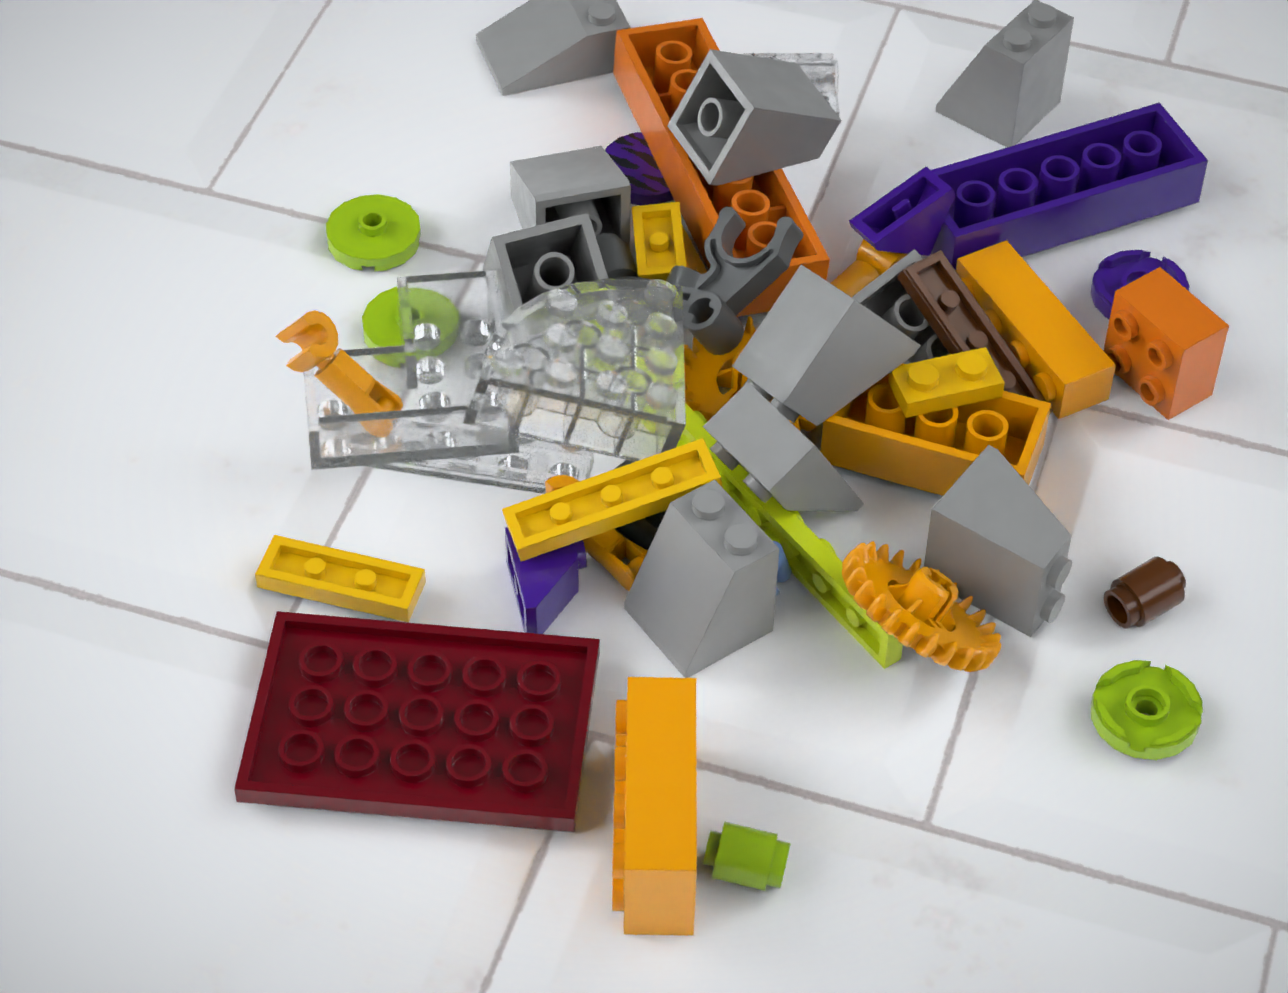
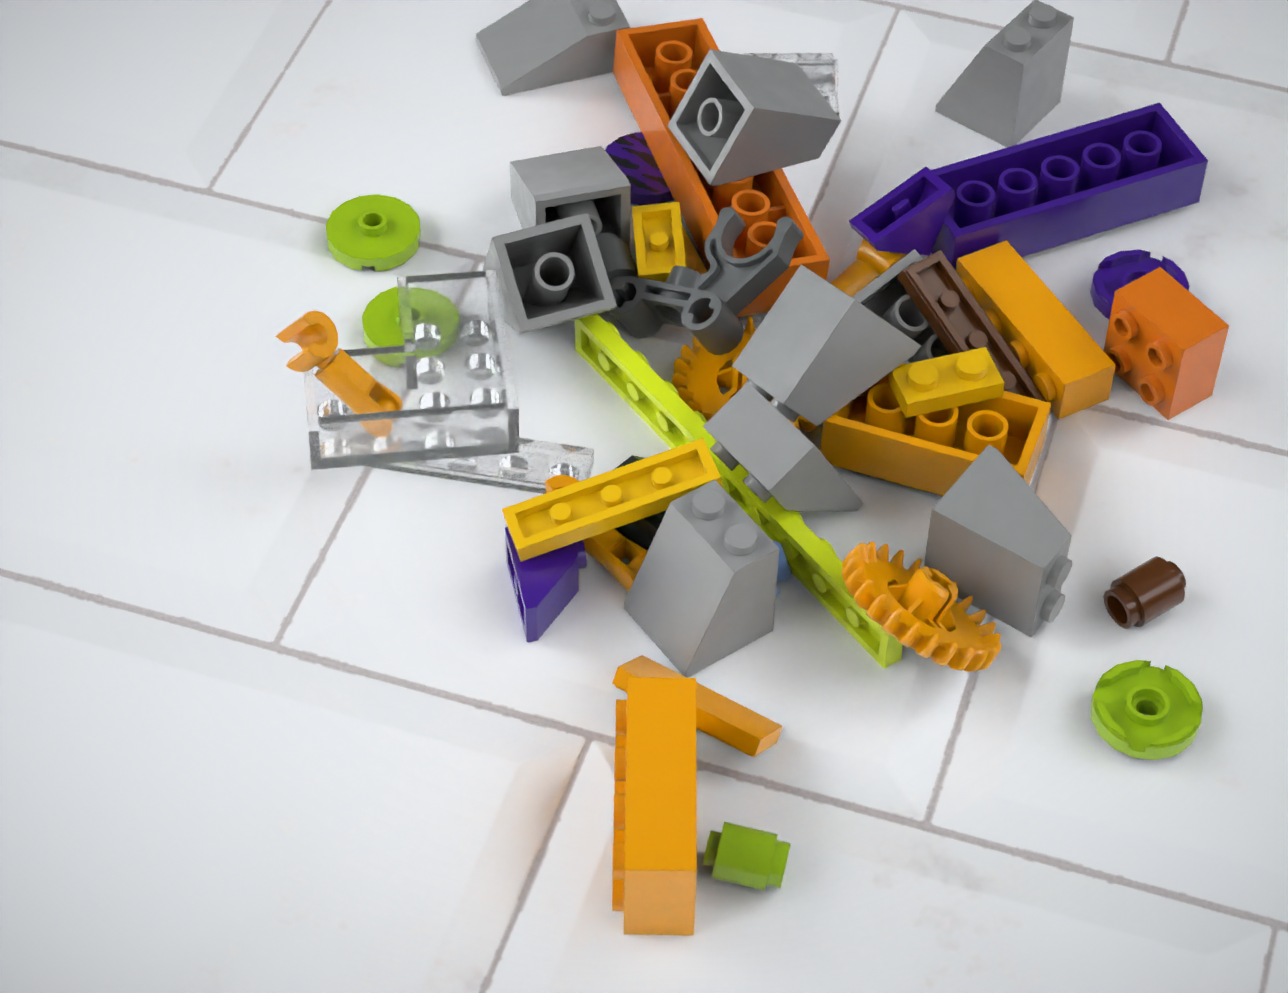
(340, 578): yellow plate -> none
(421, 721): dark red plate -> none
(588, 369): clear brick -> none
(714, 713): none -> light orange tile

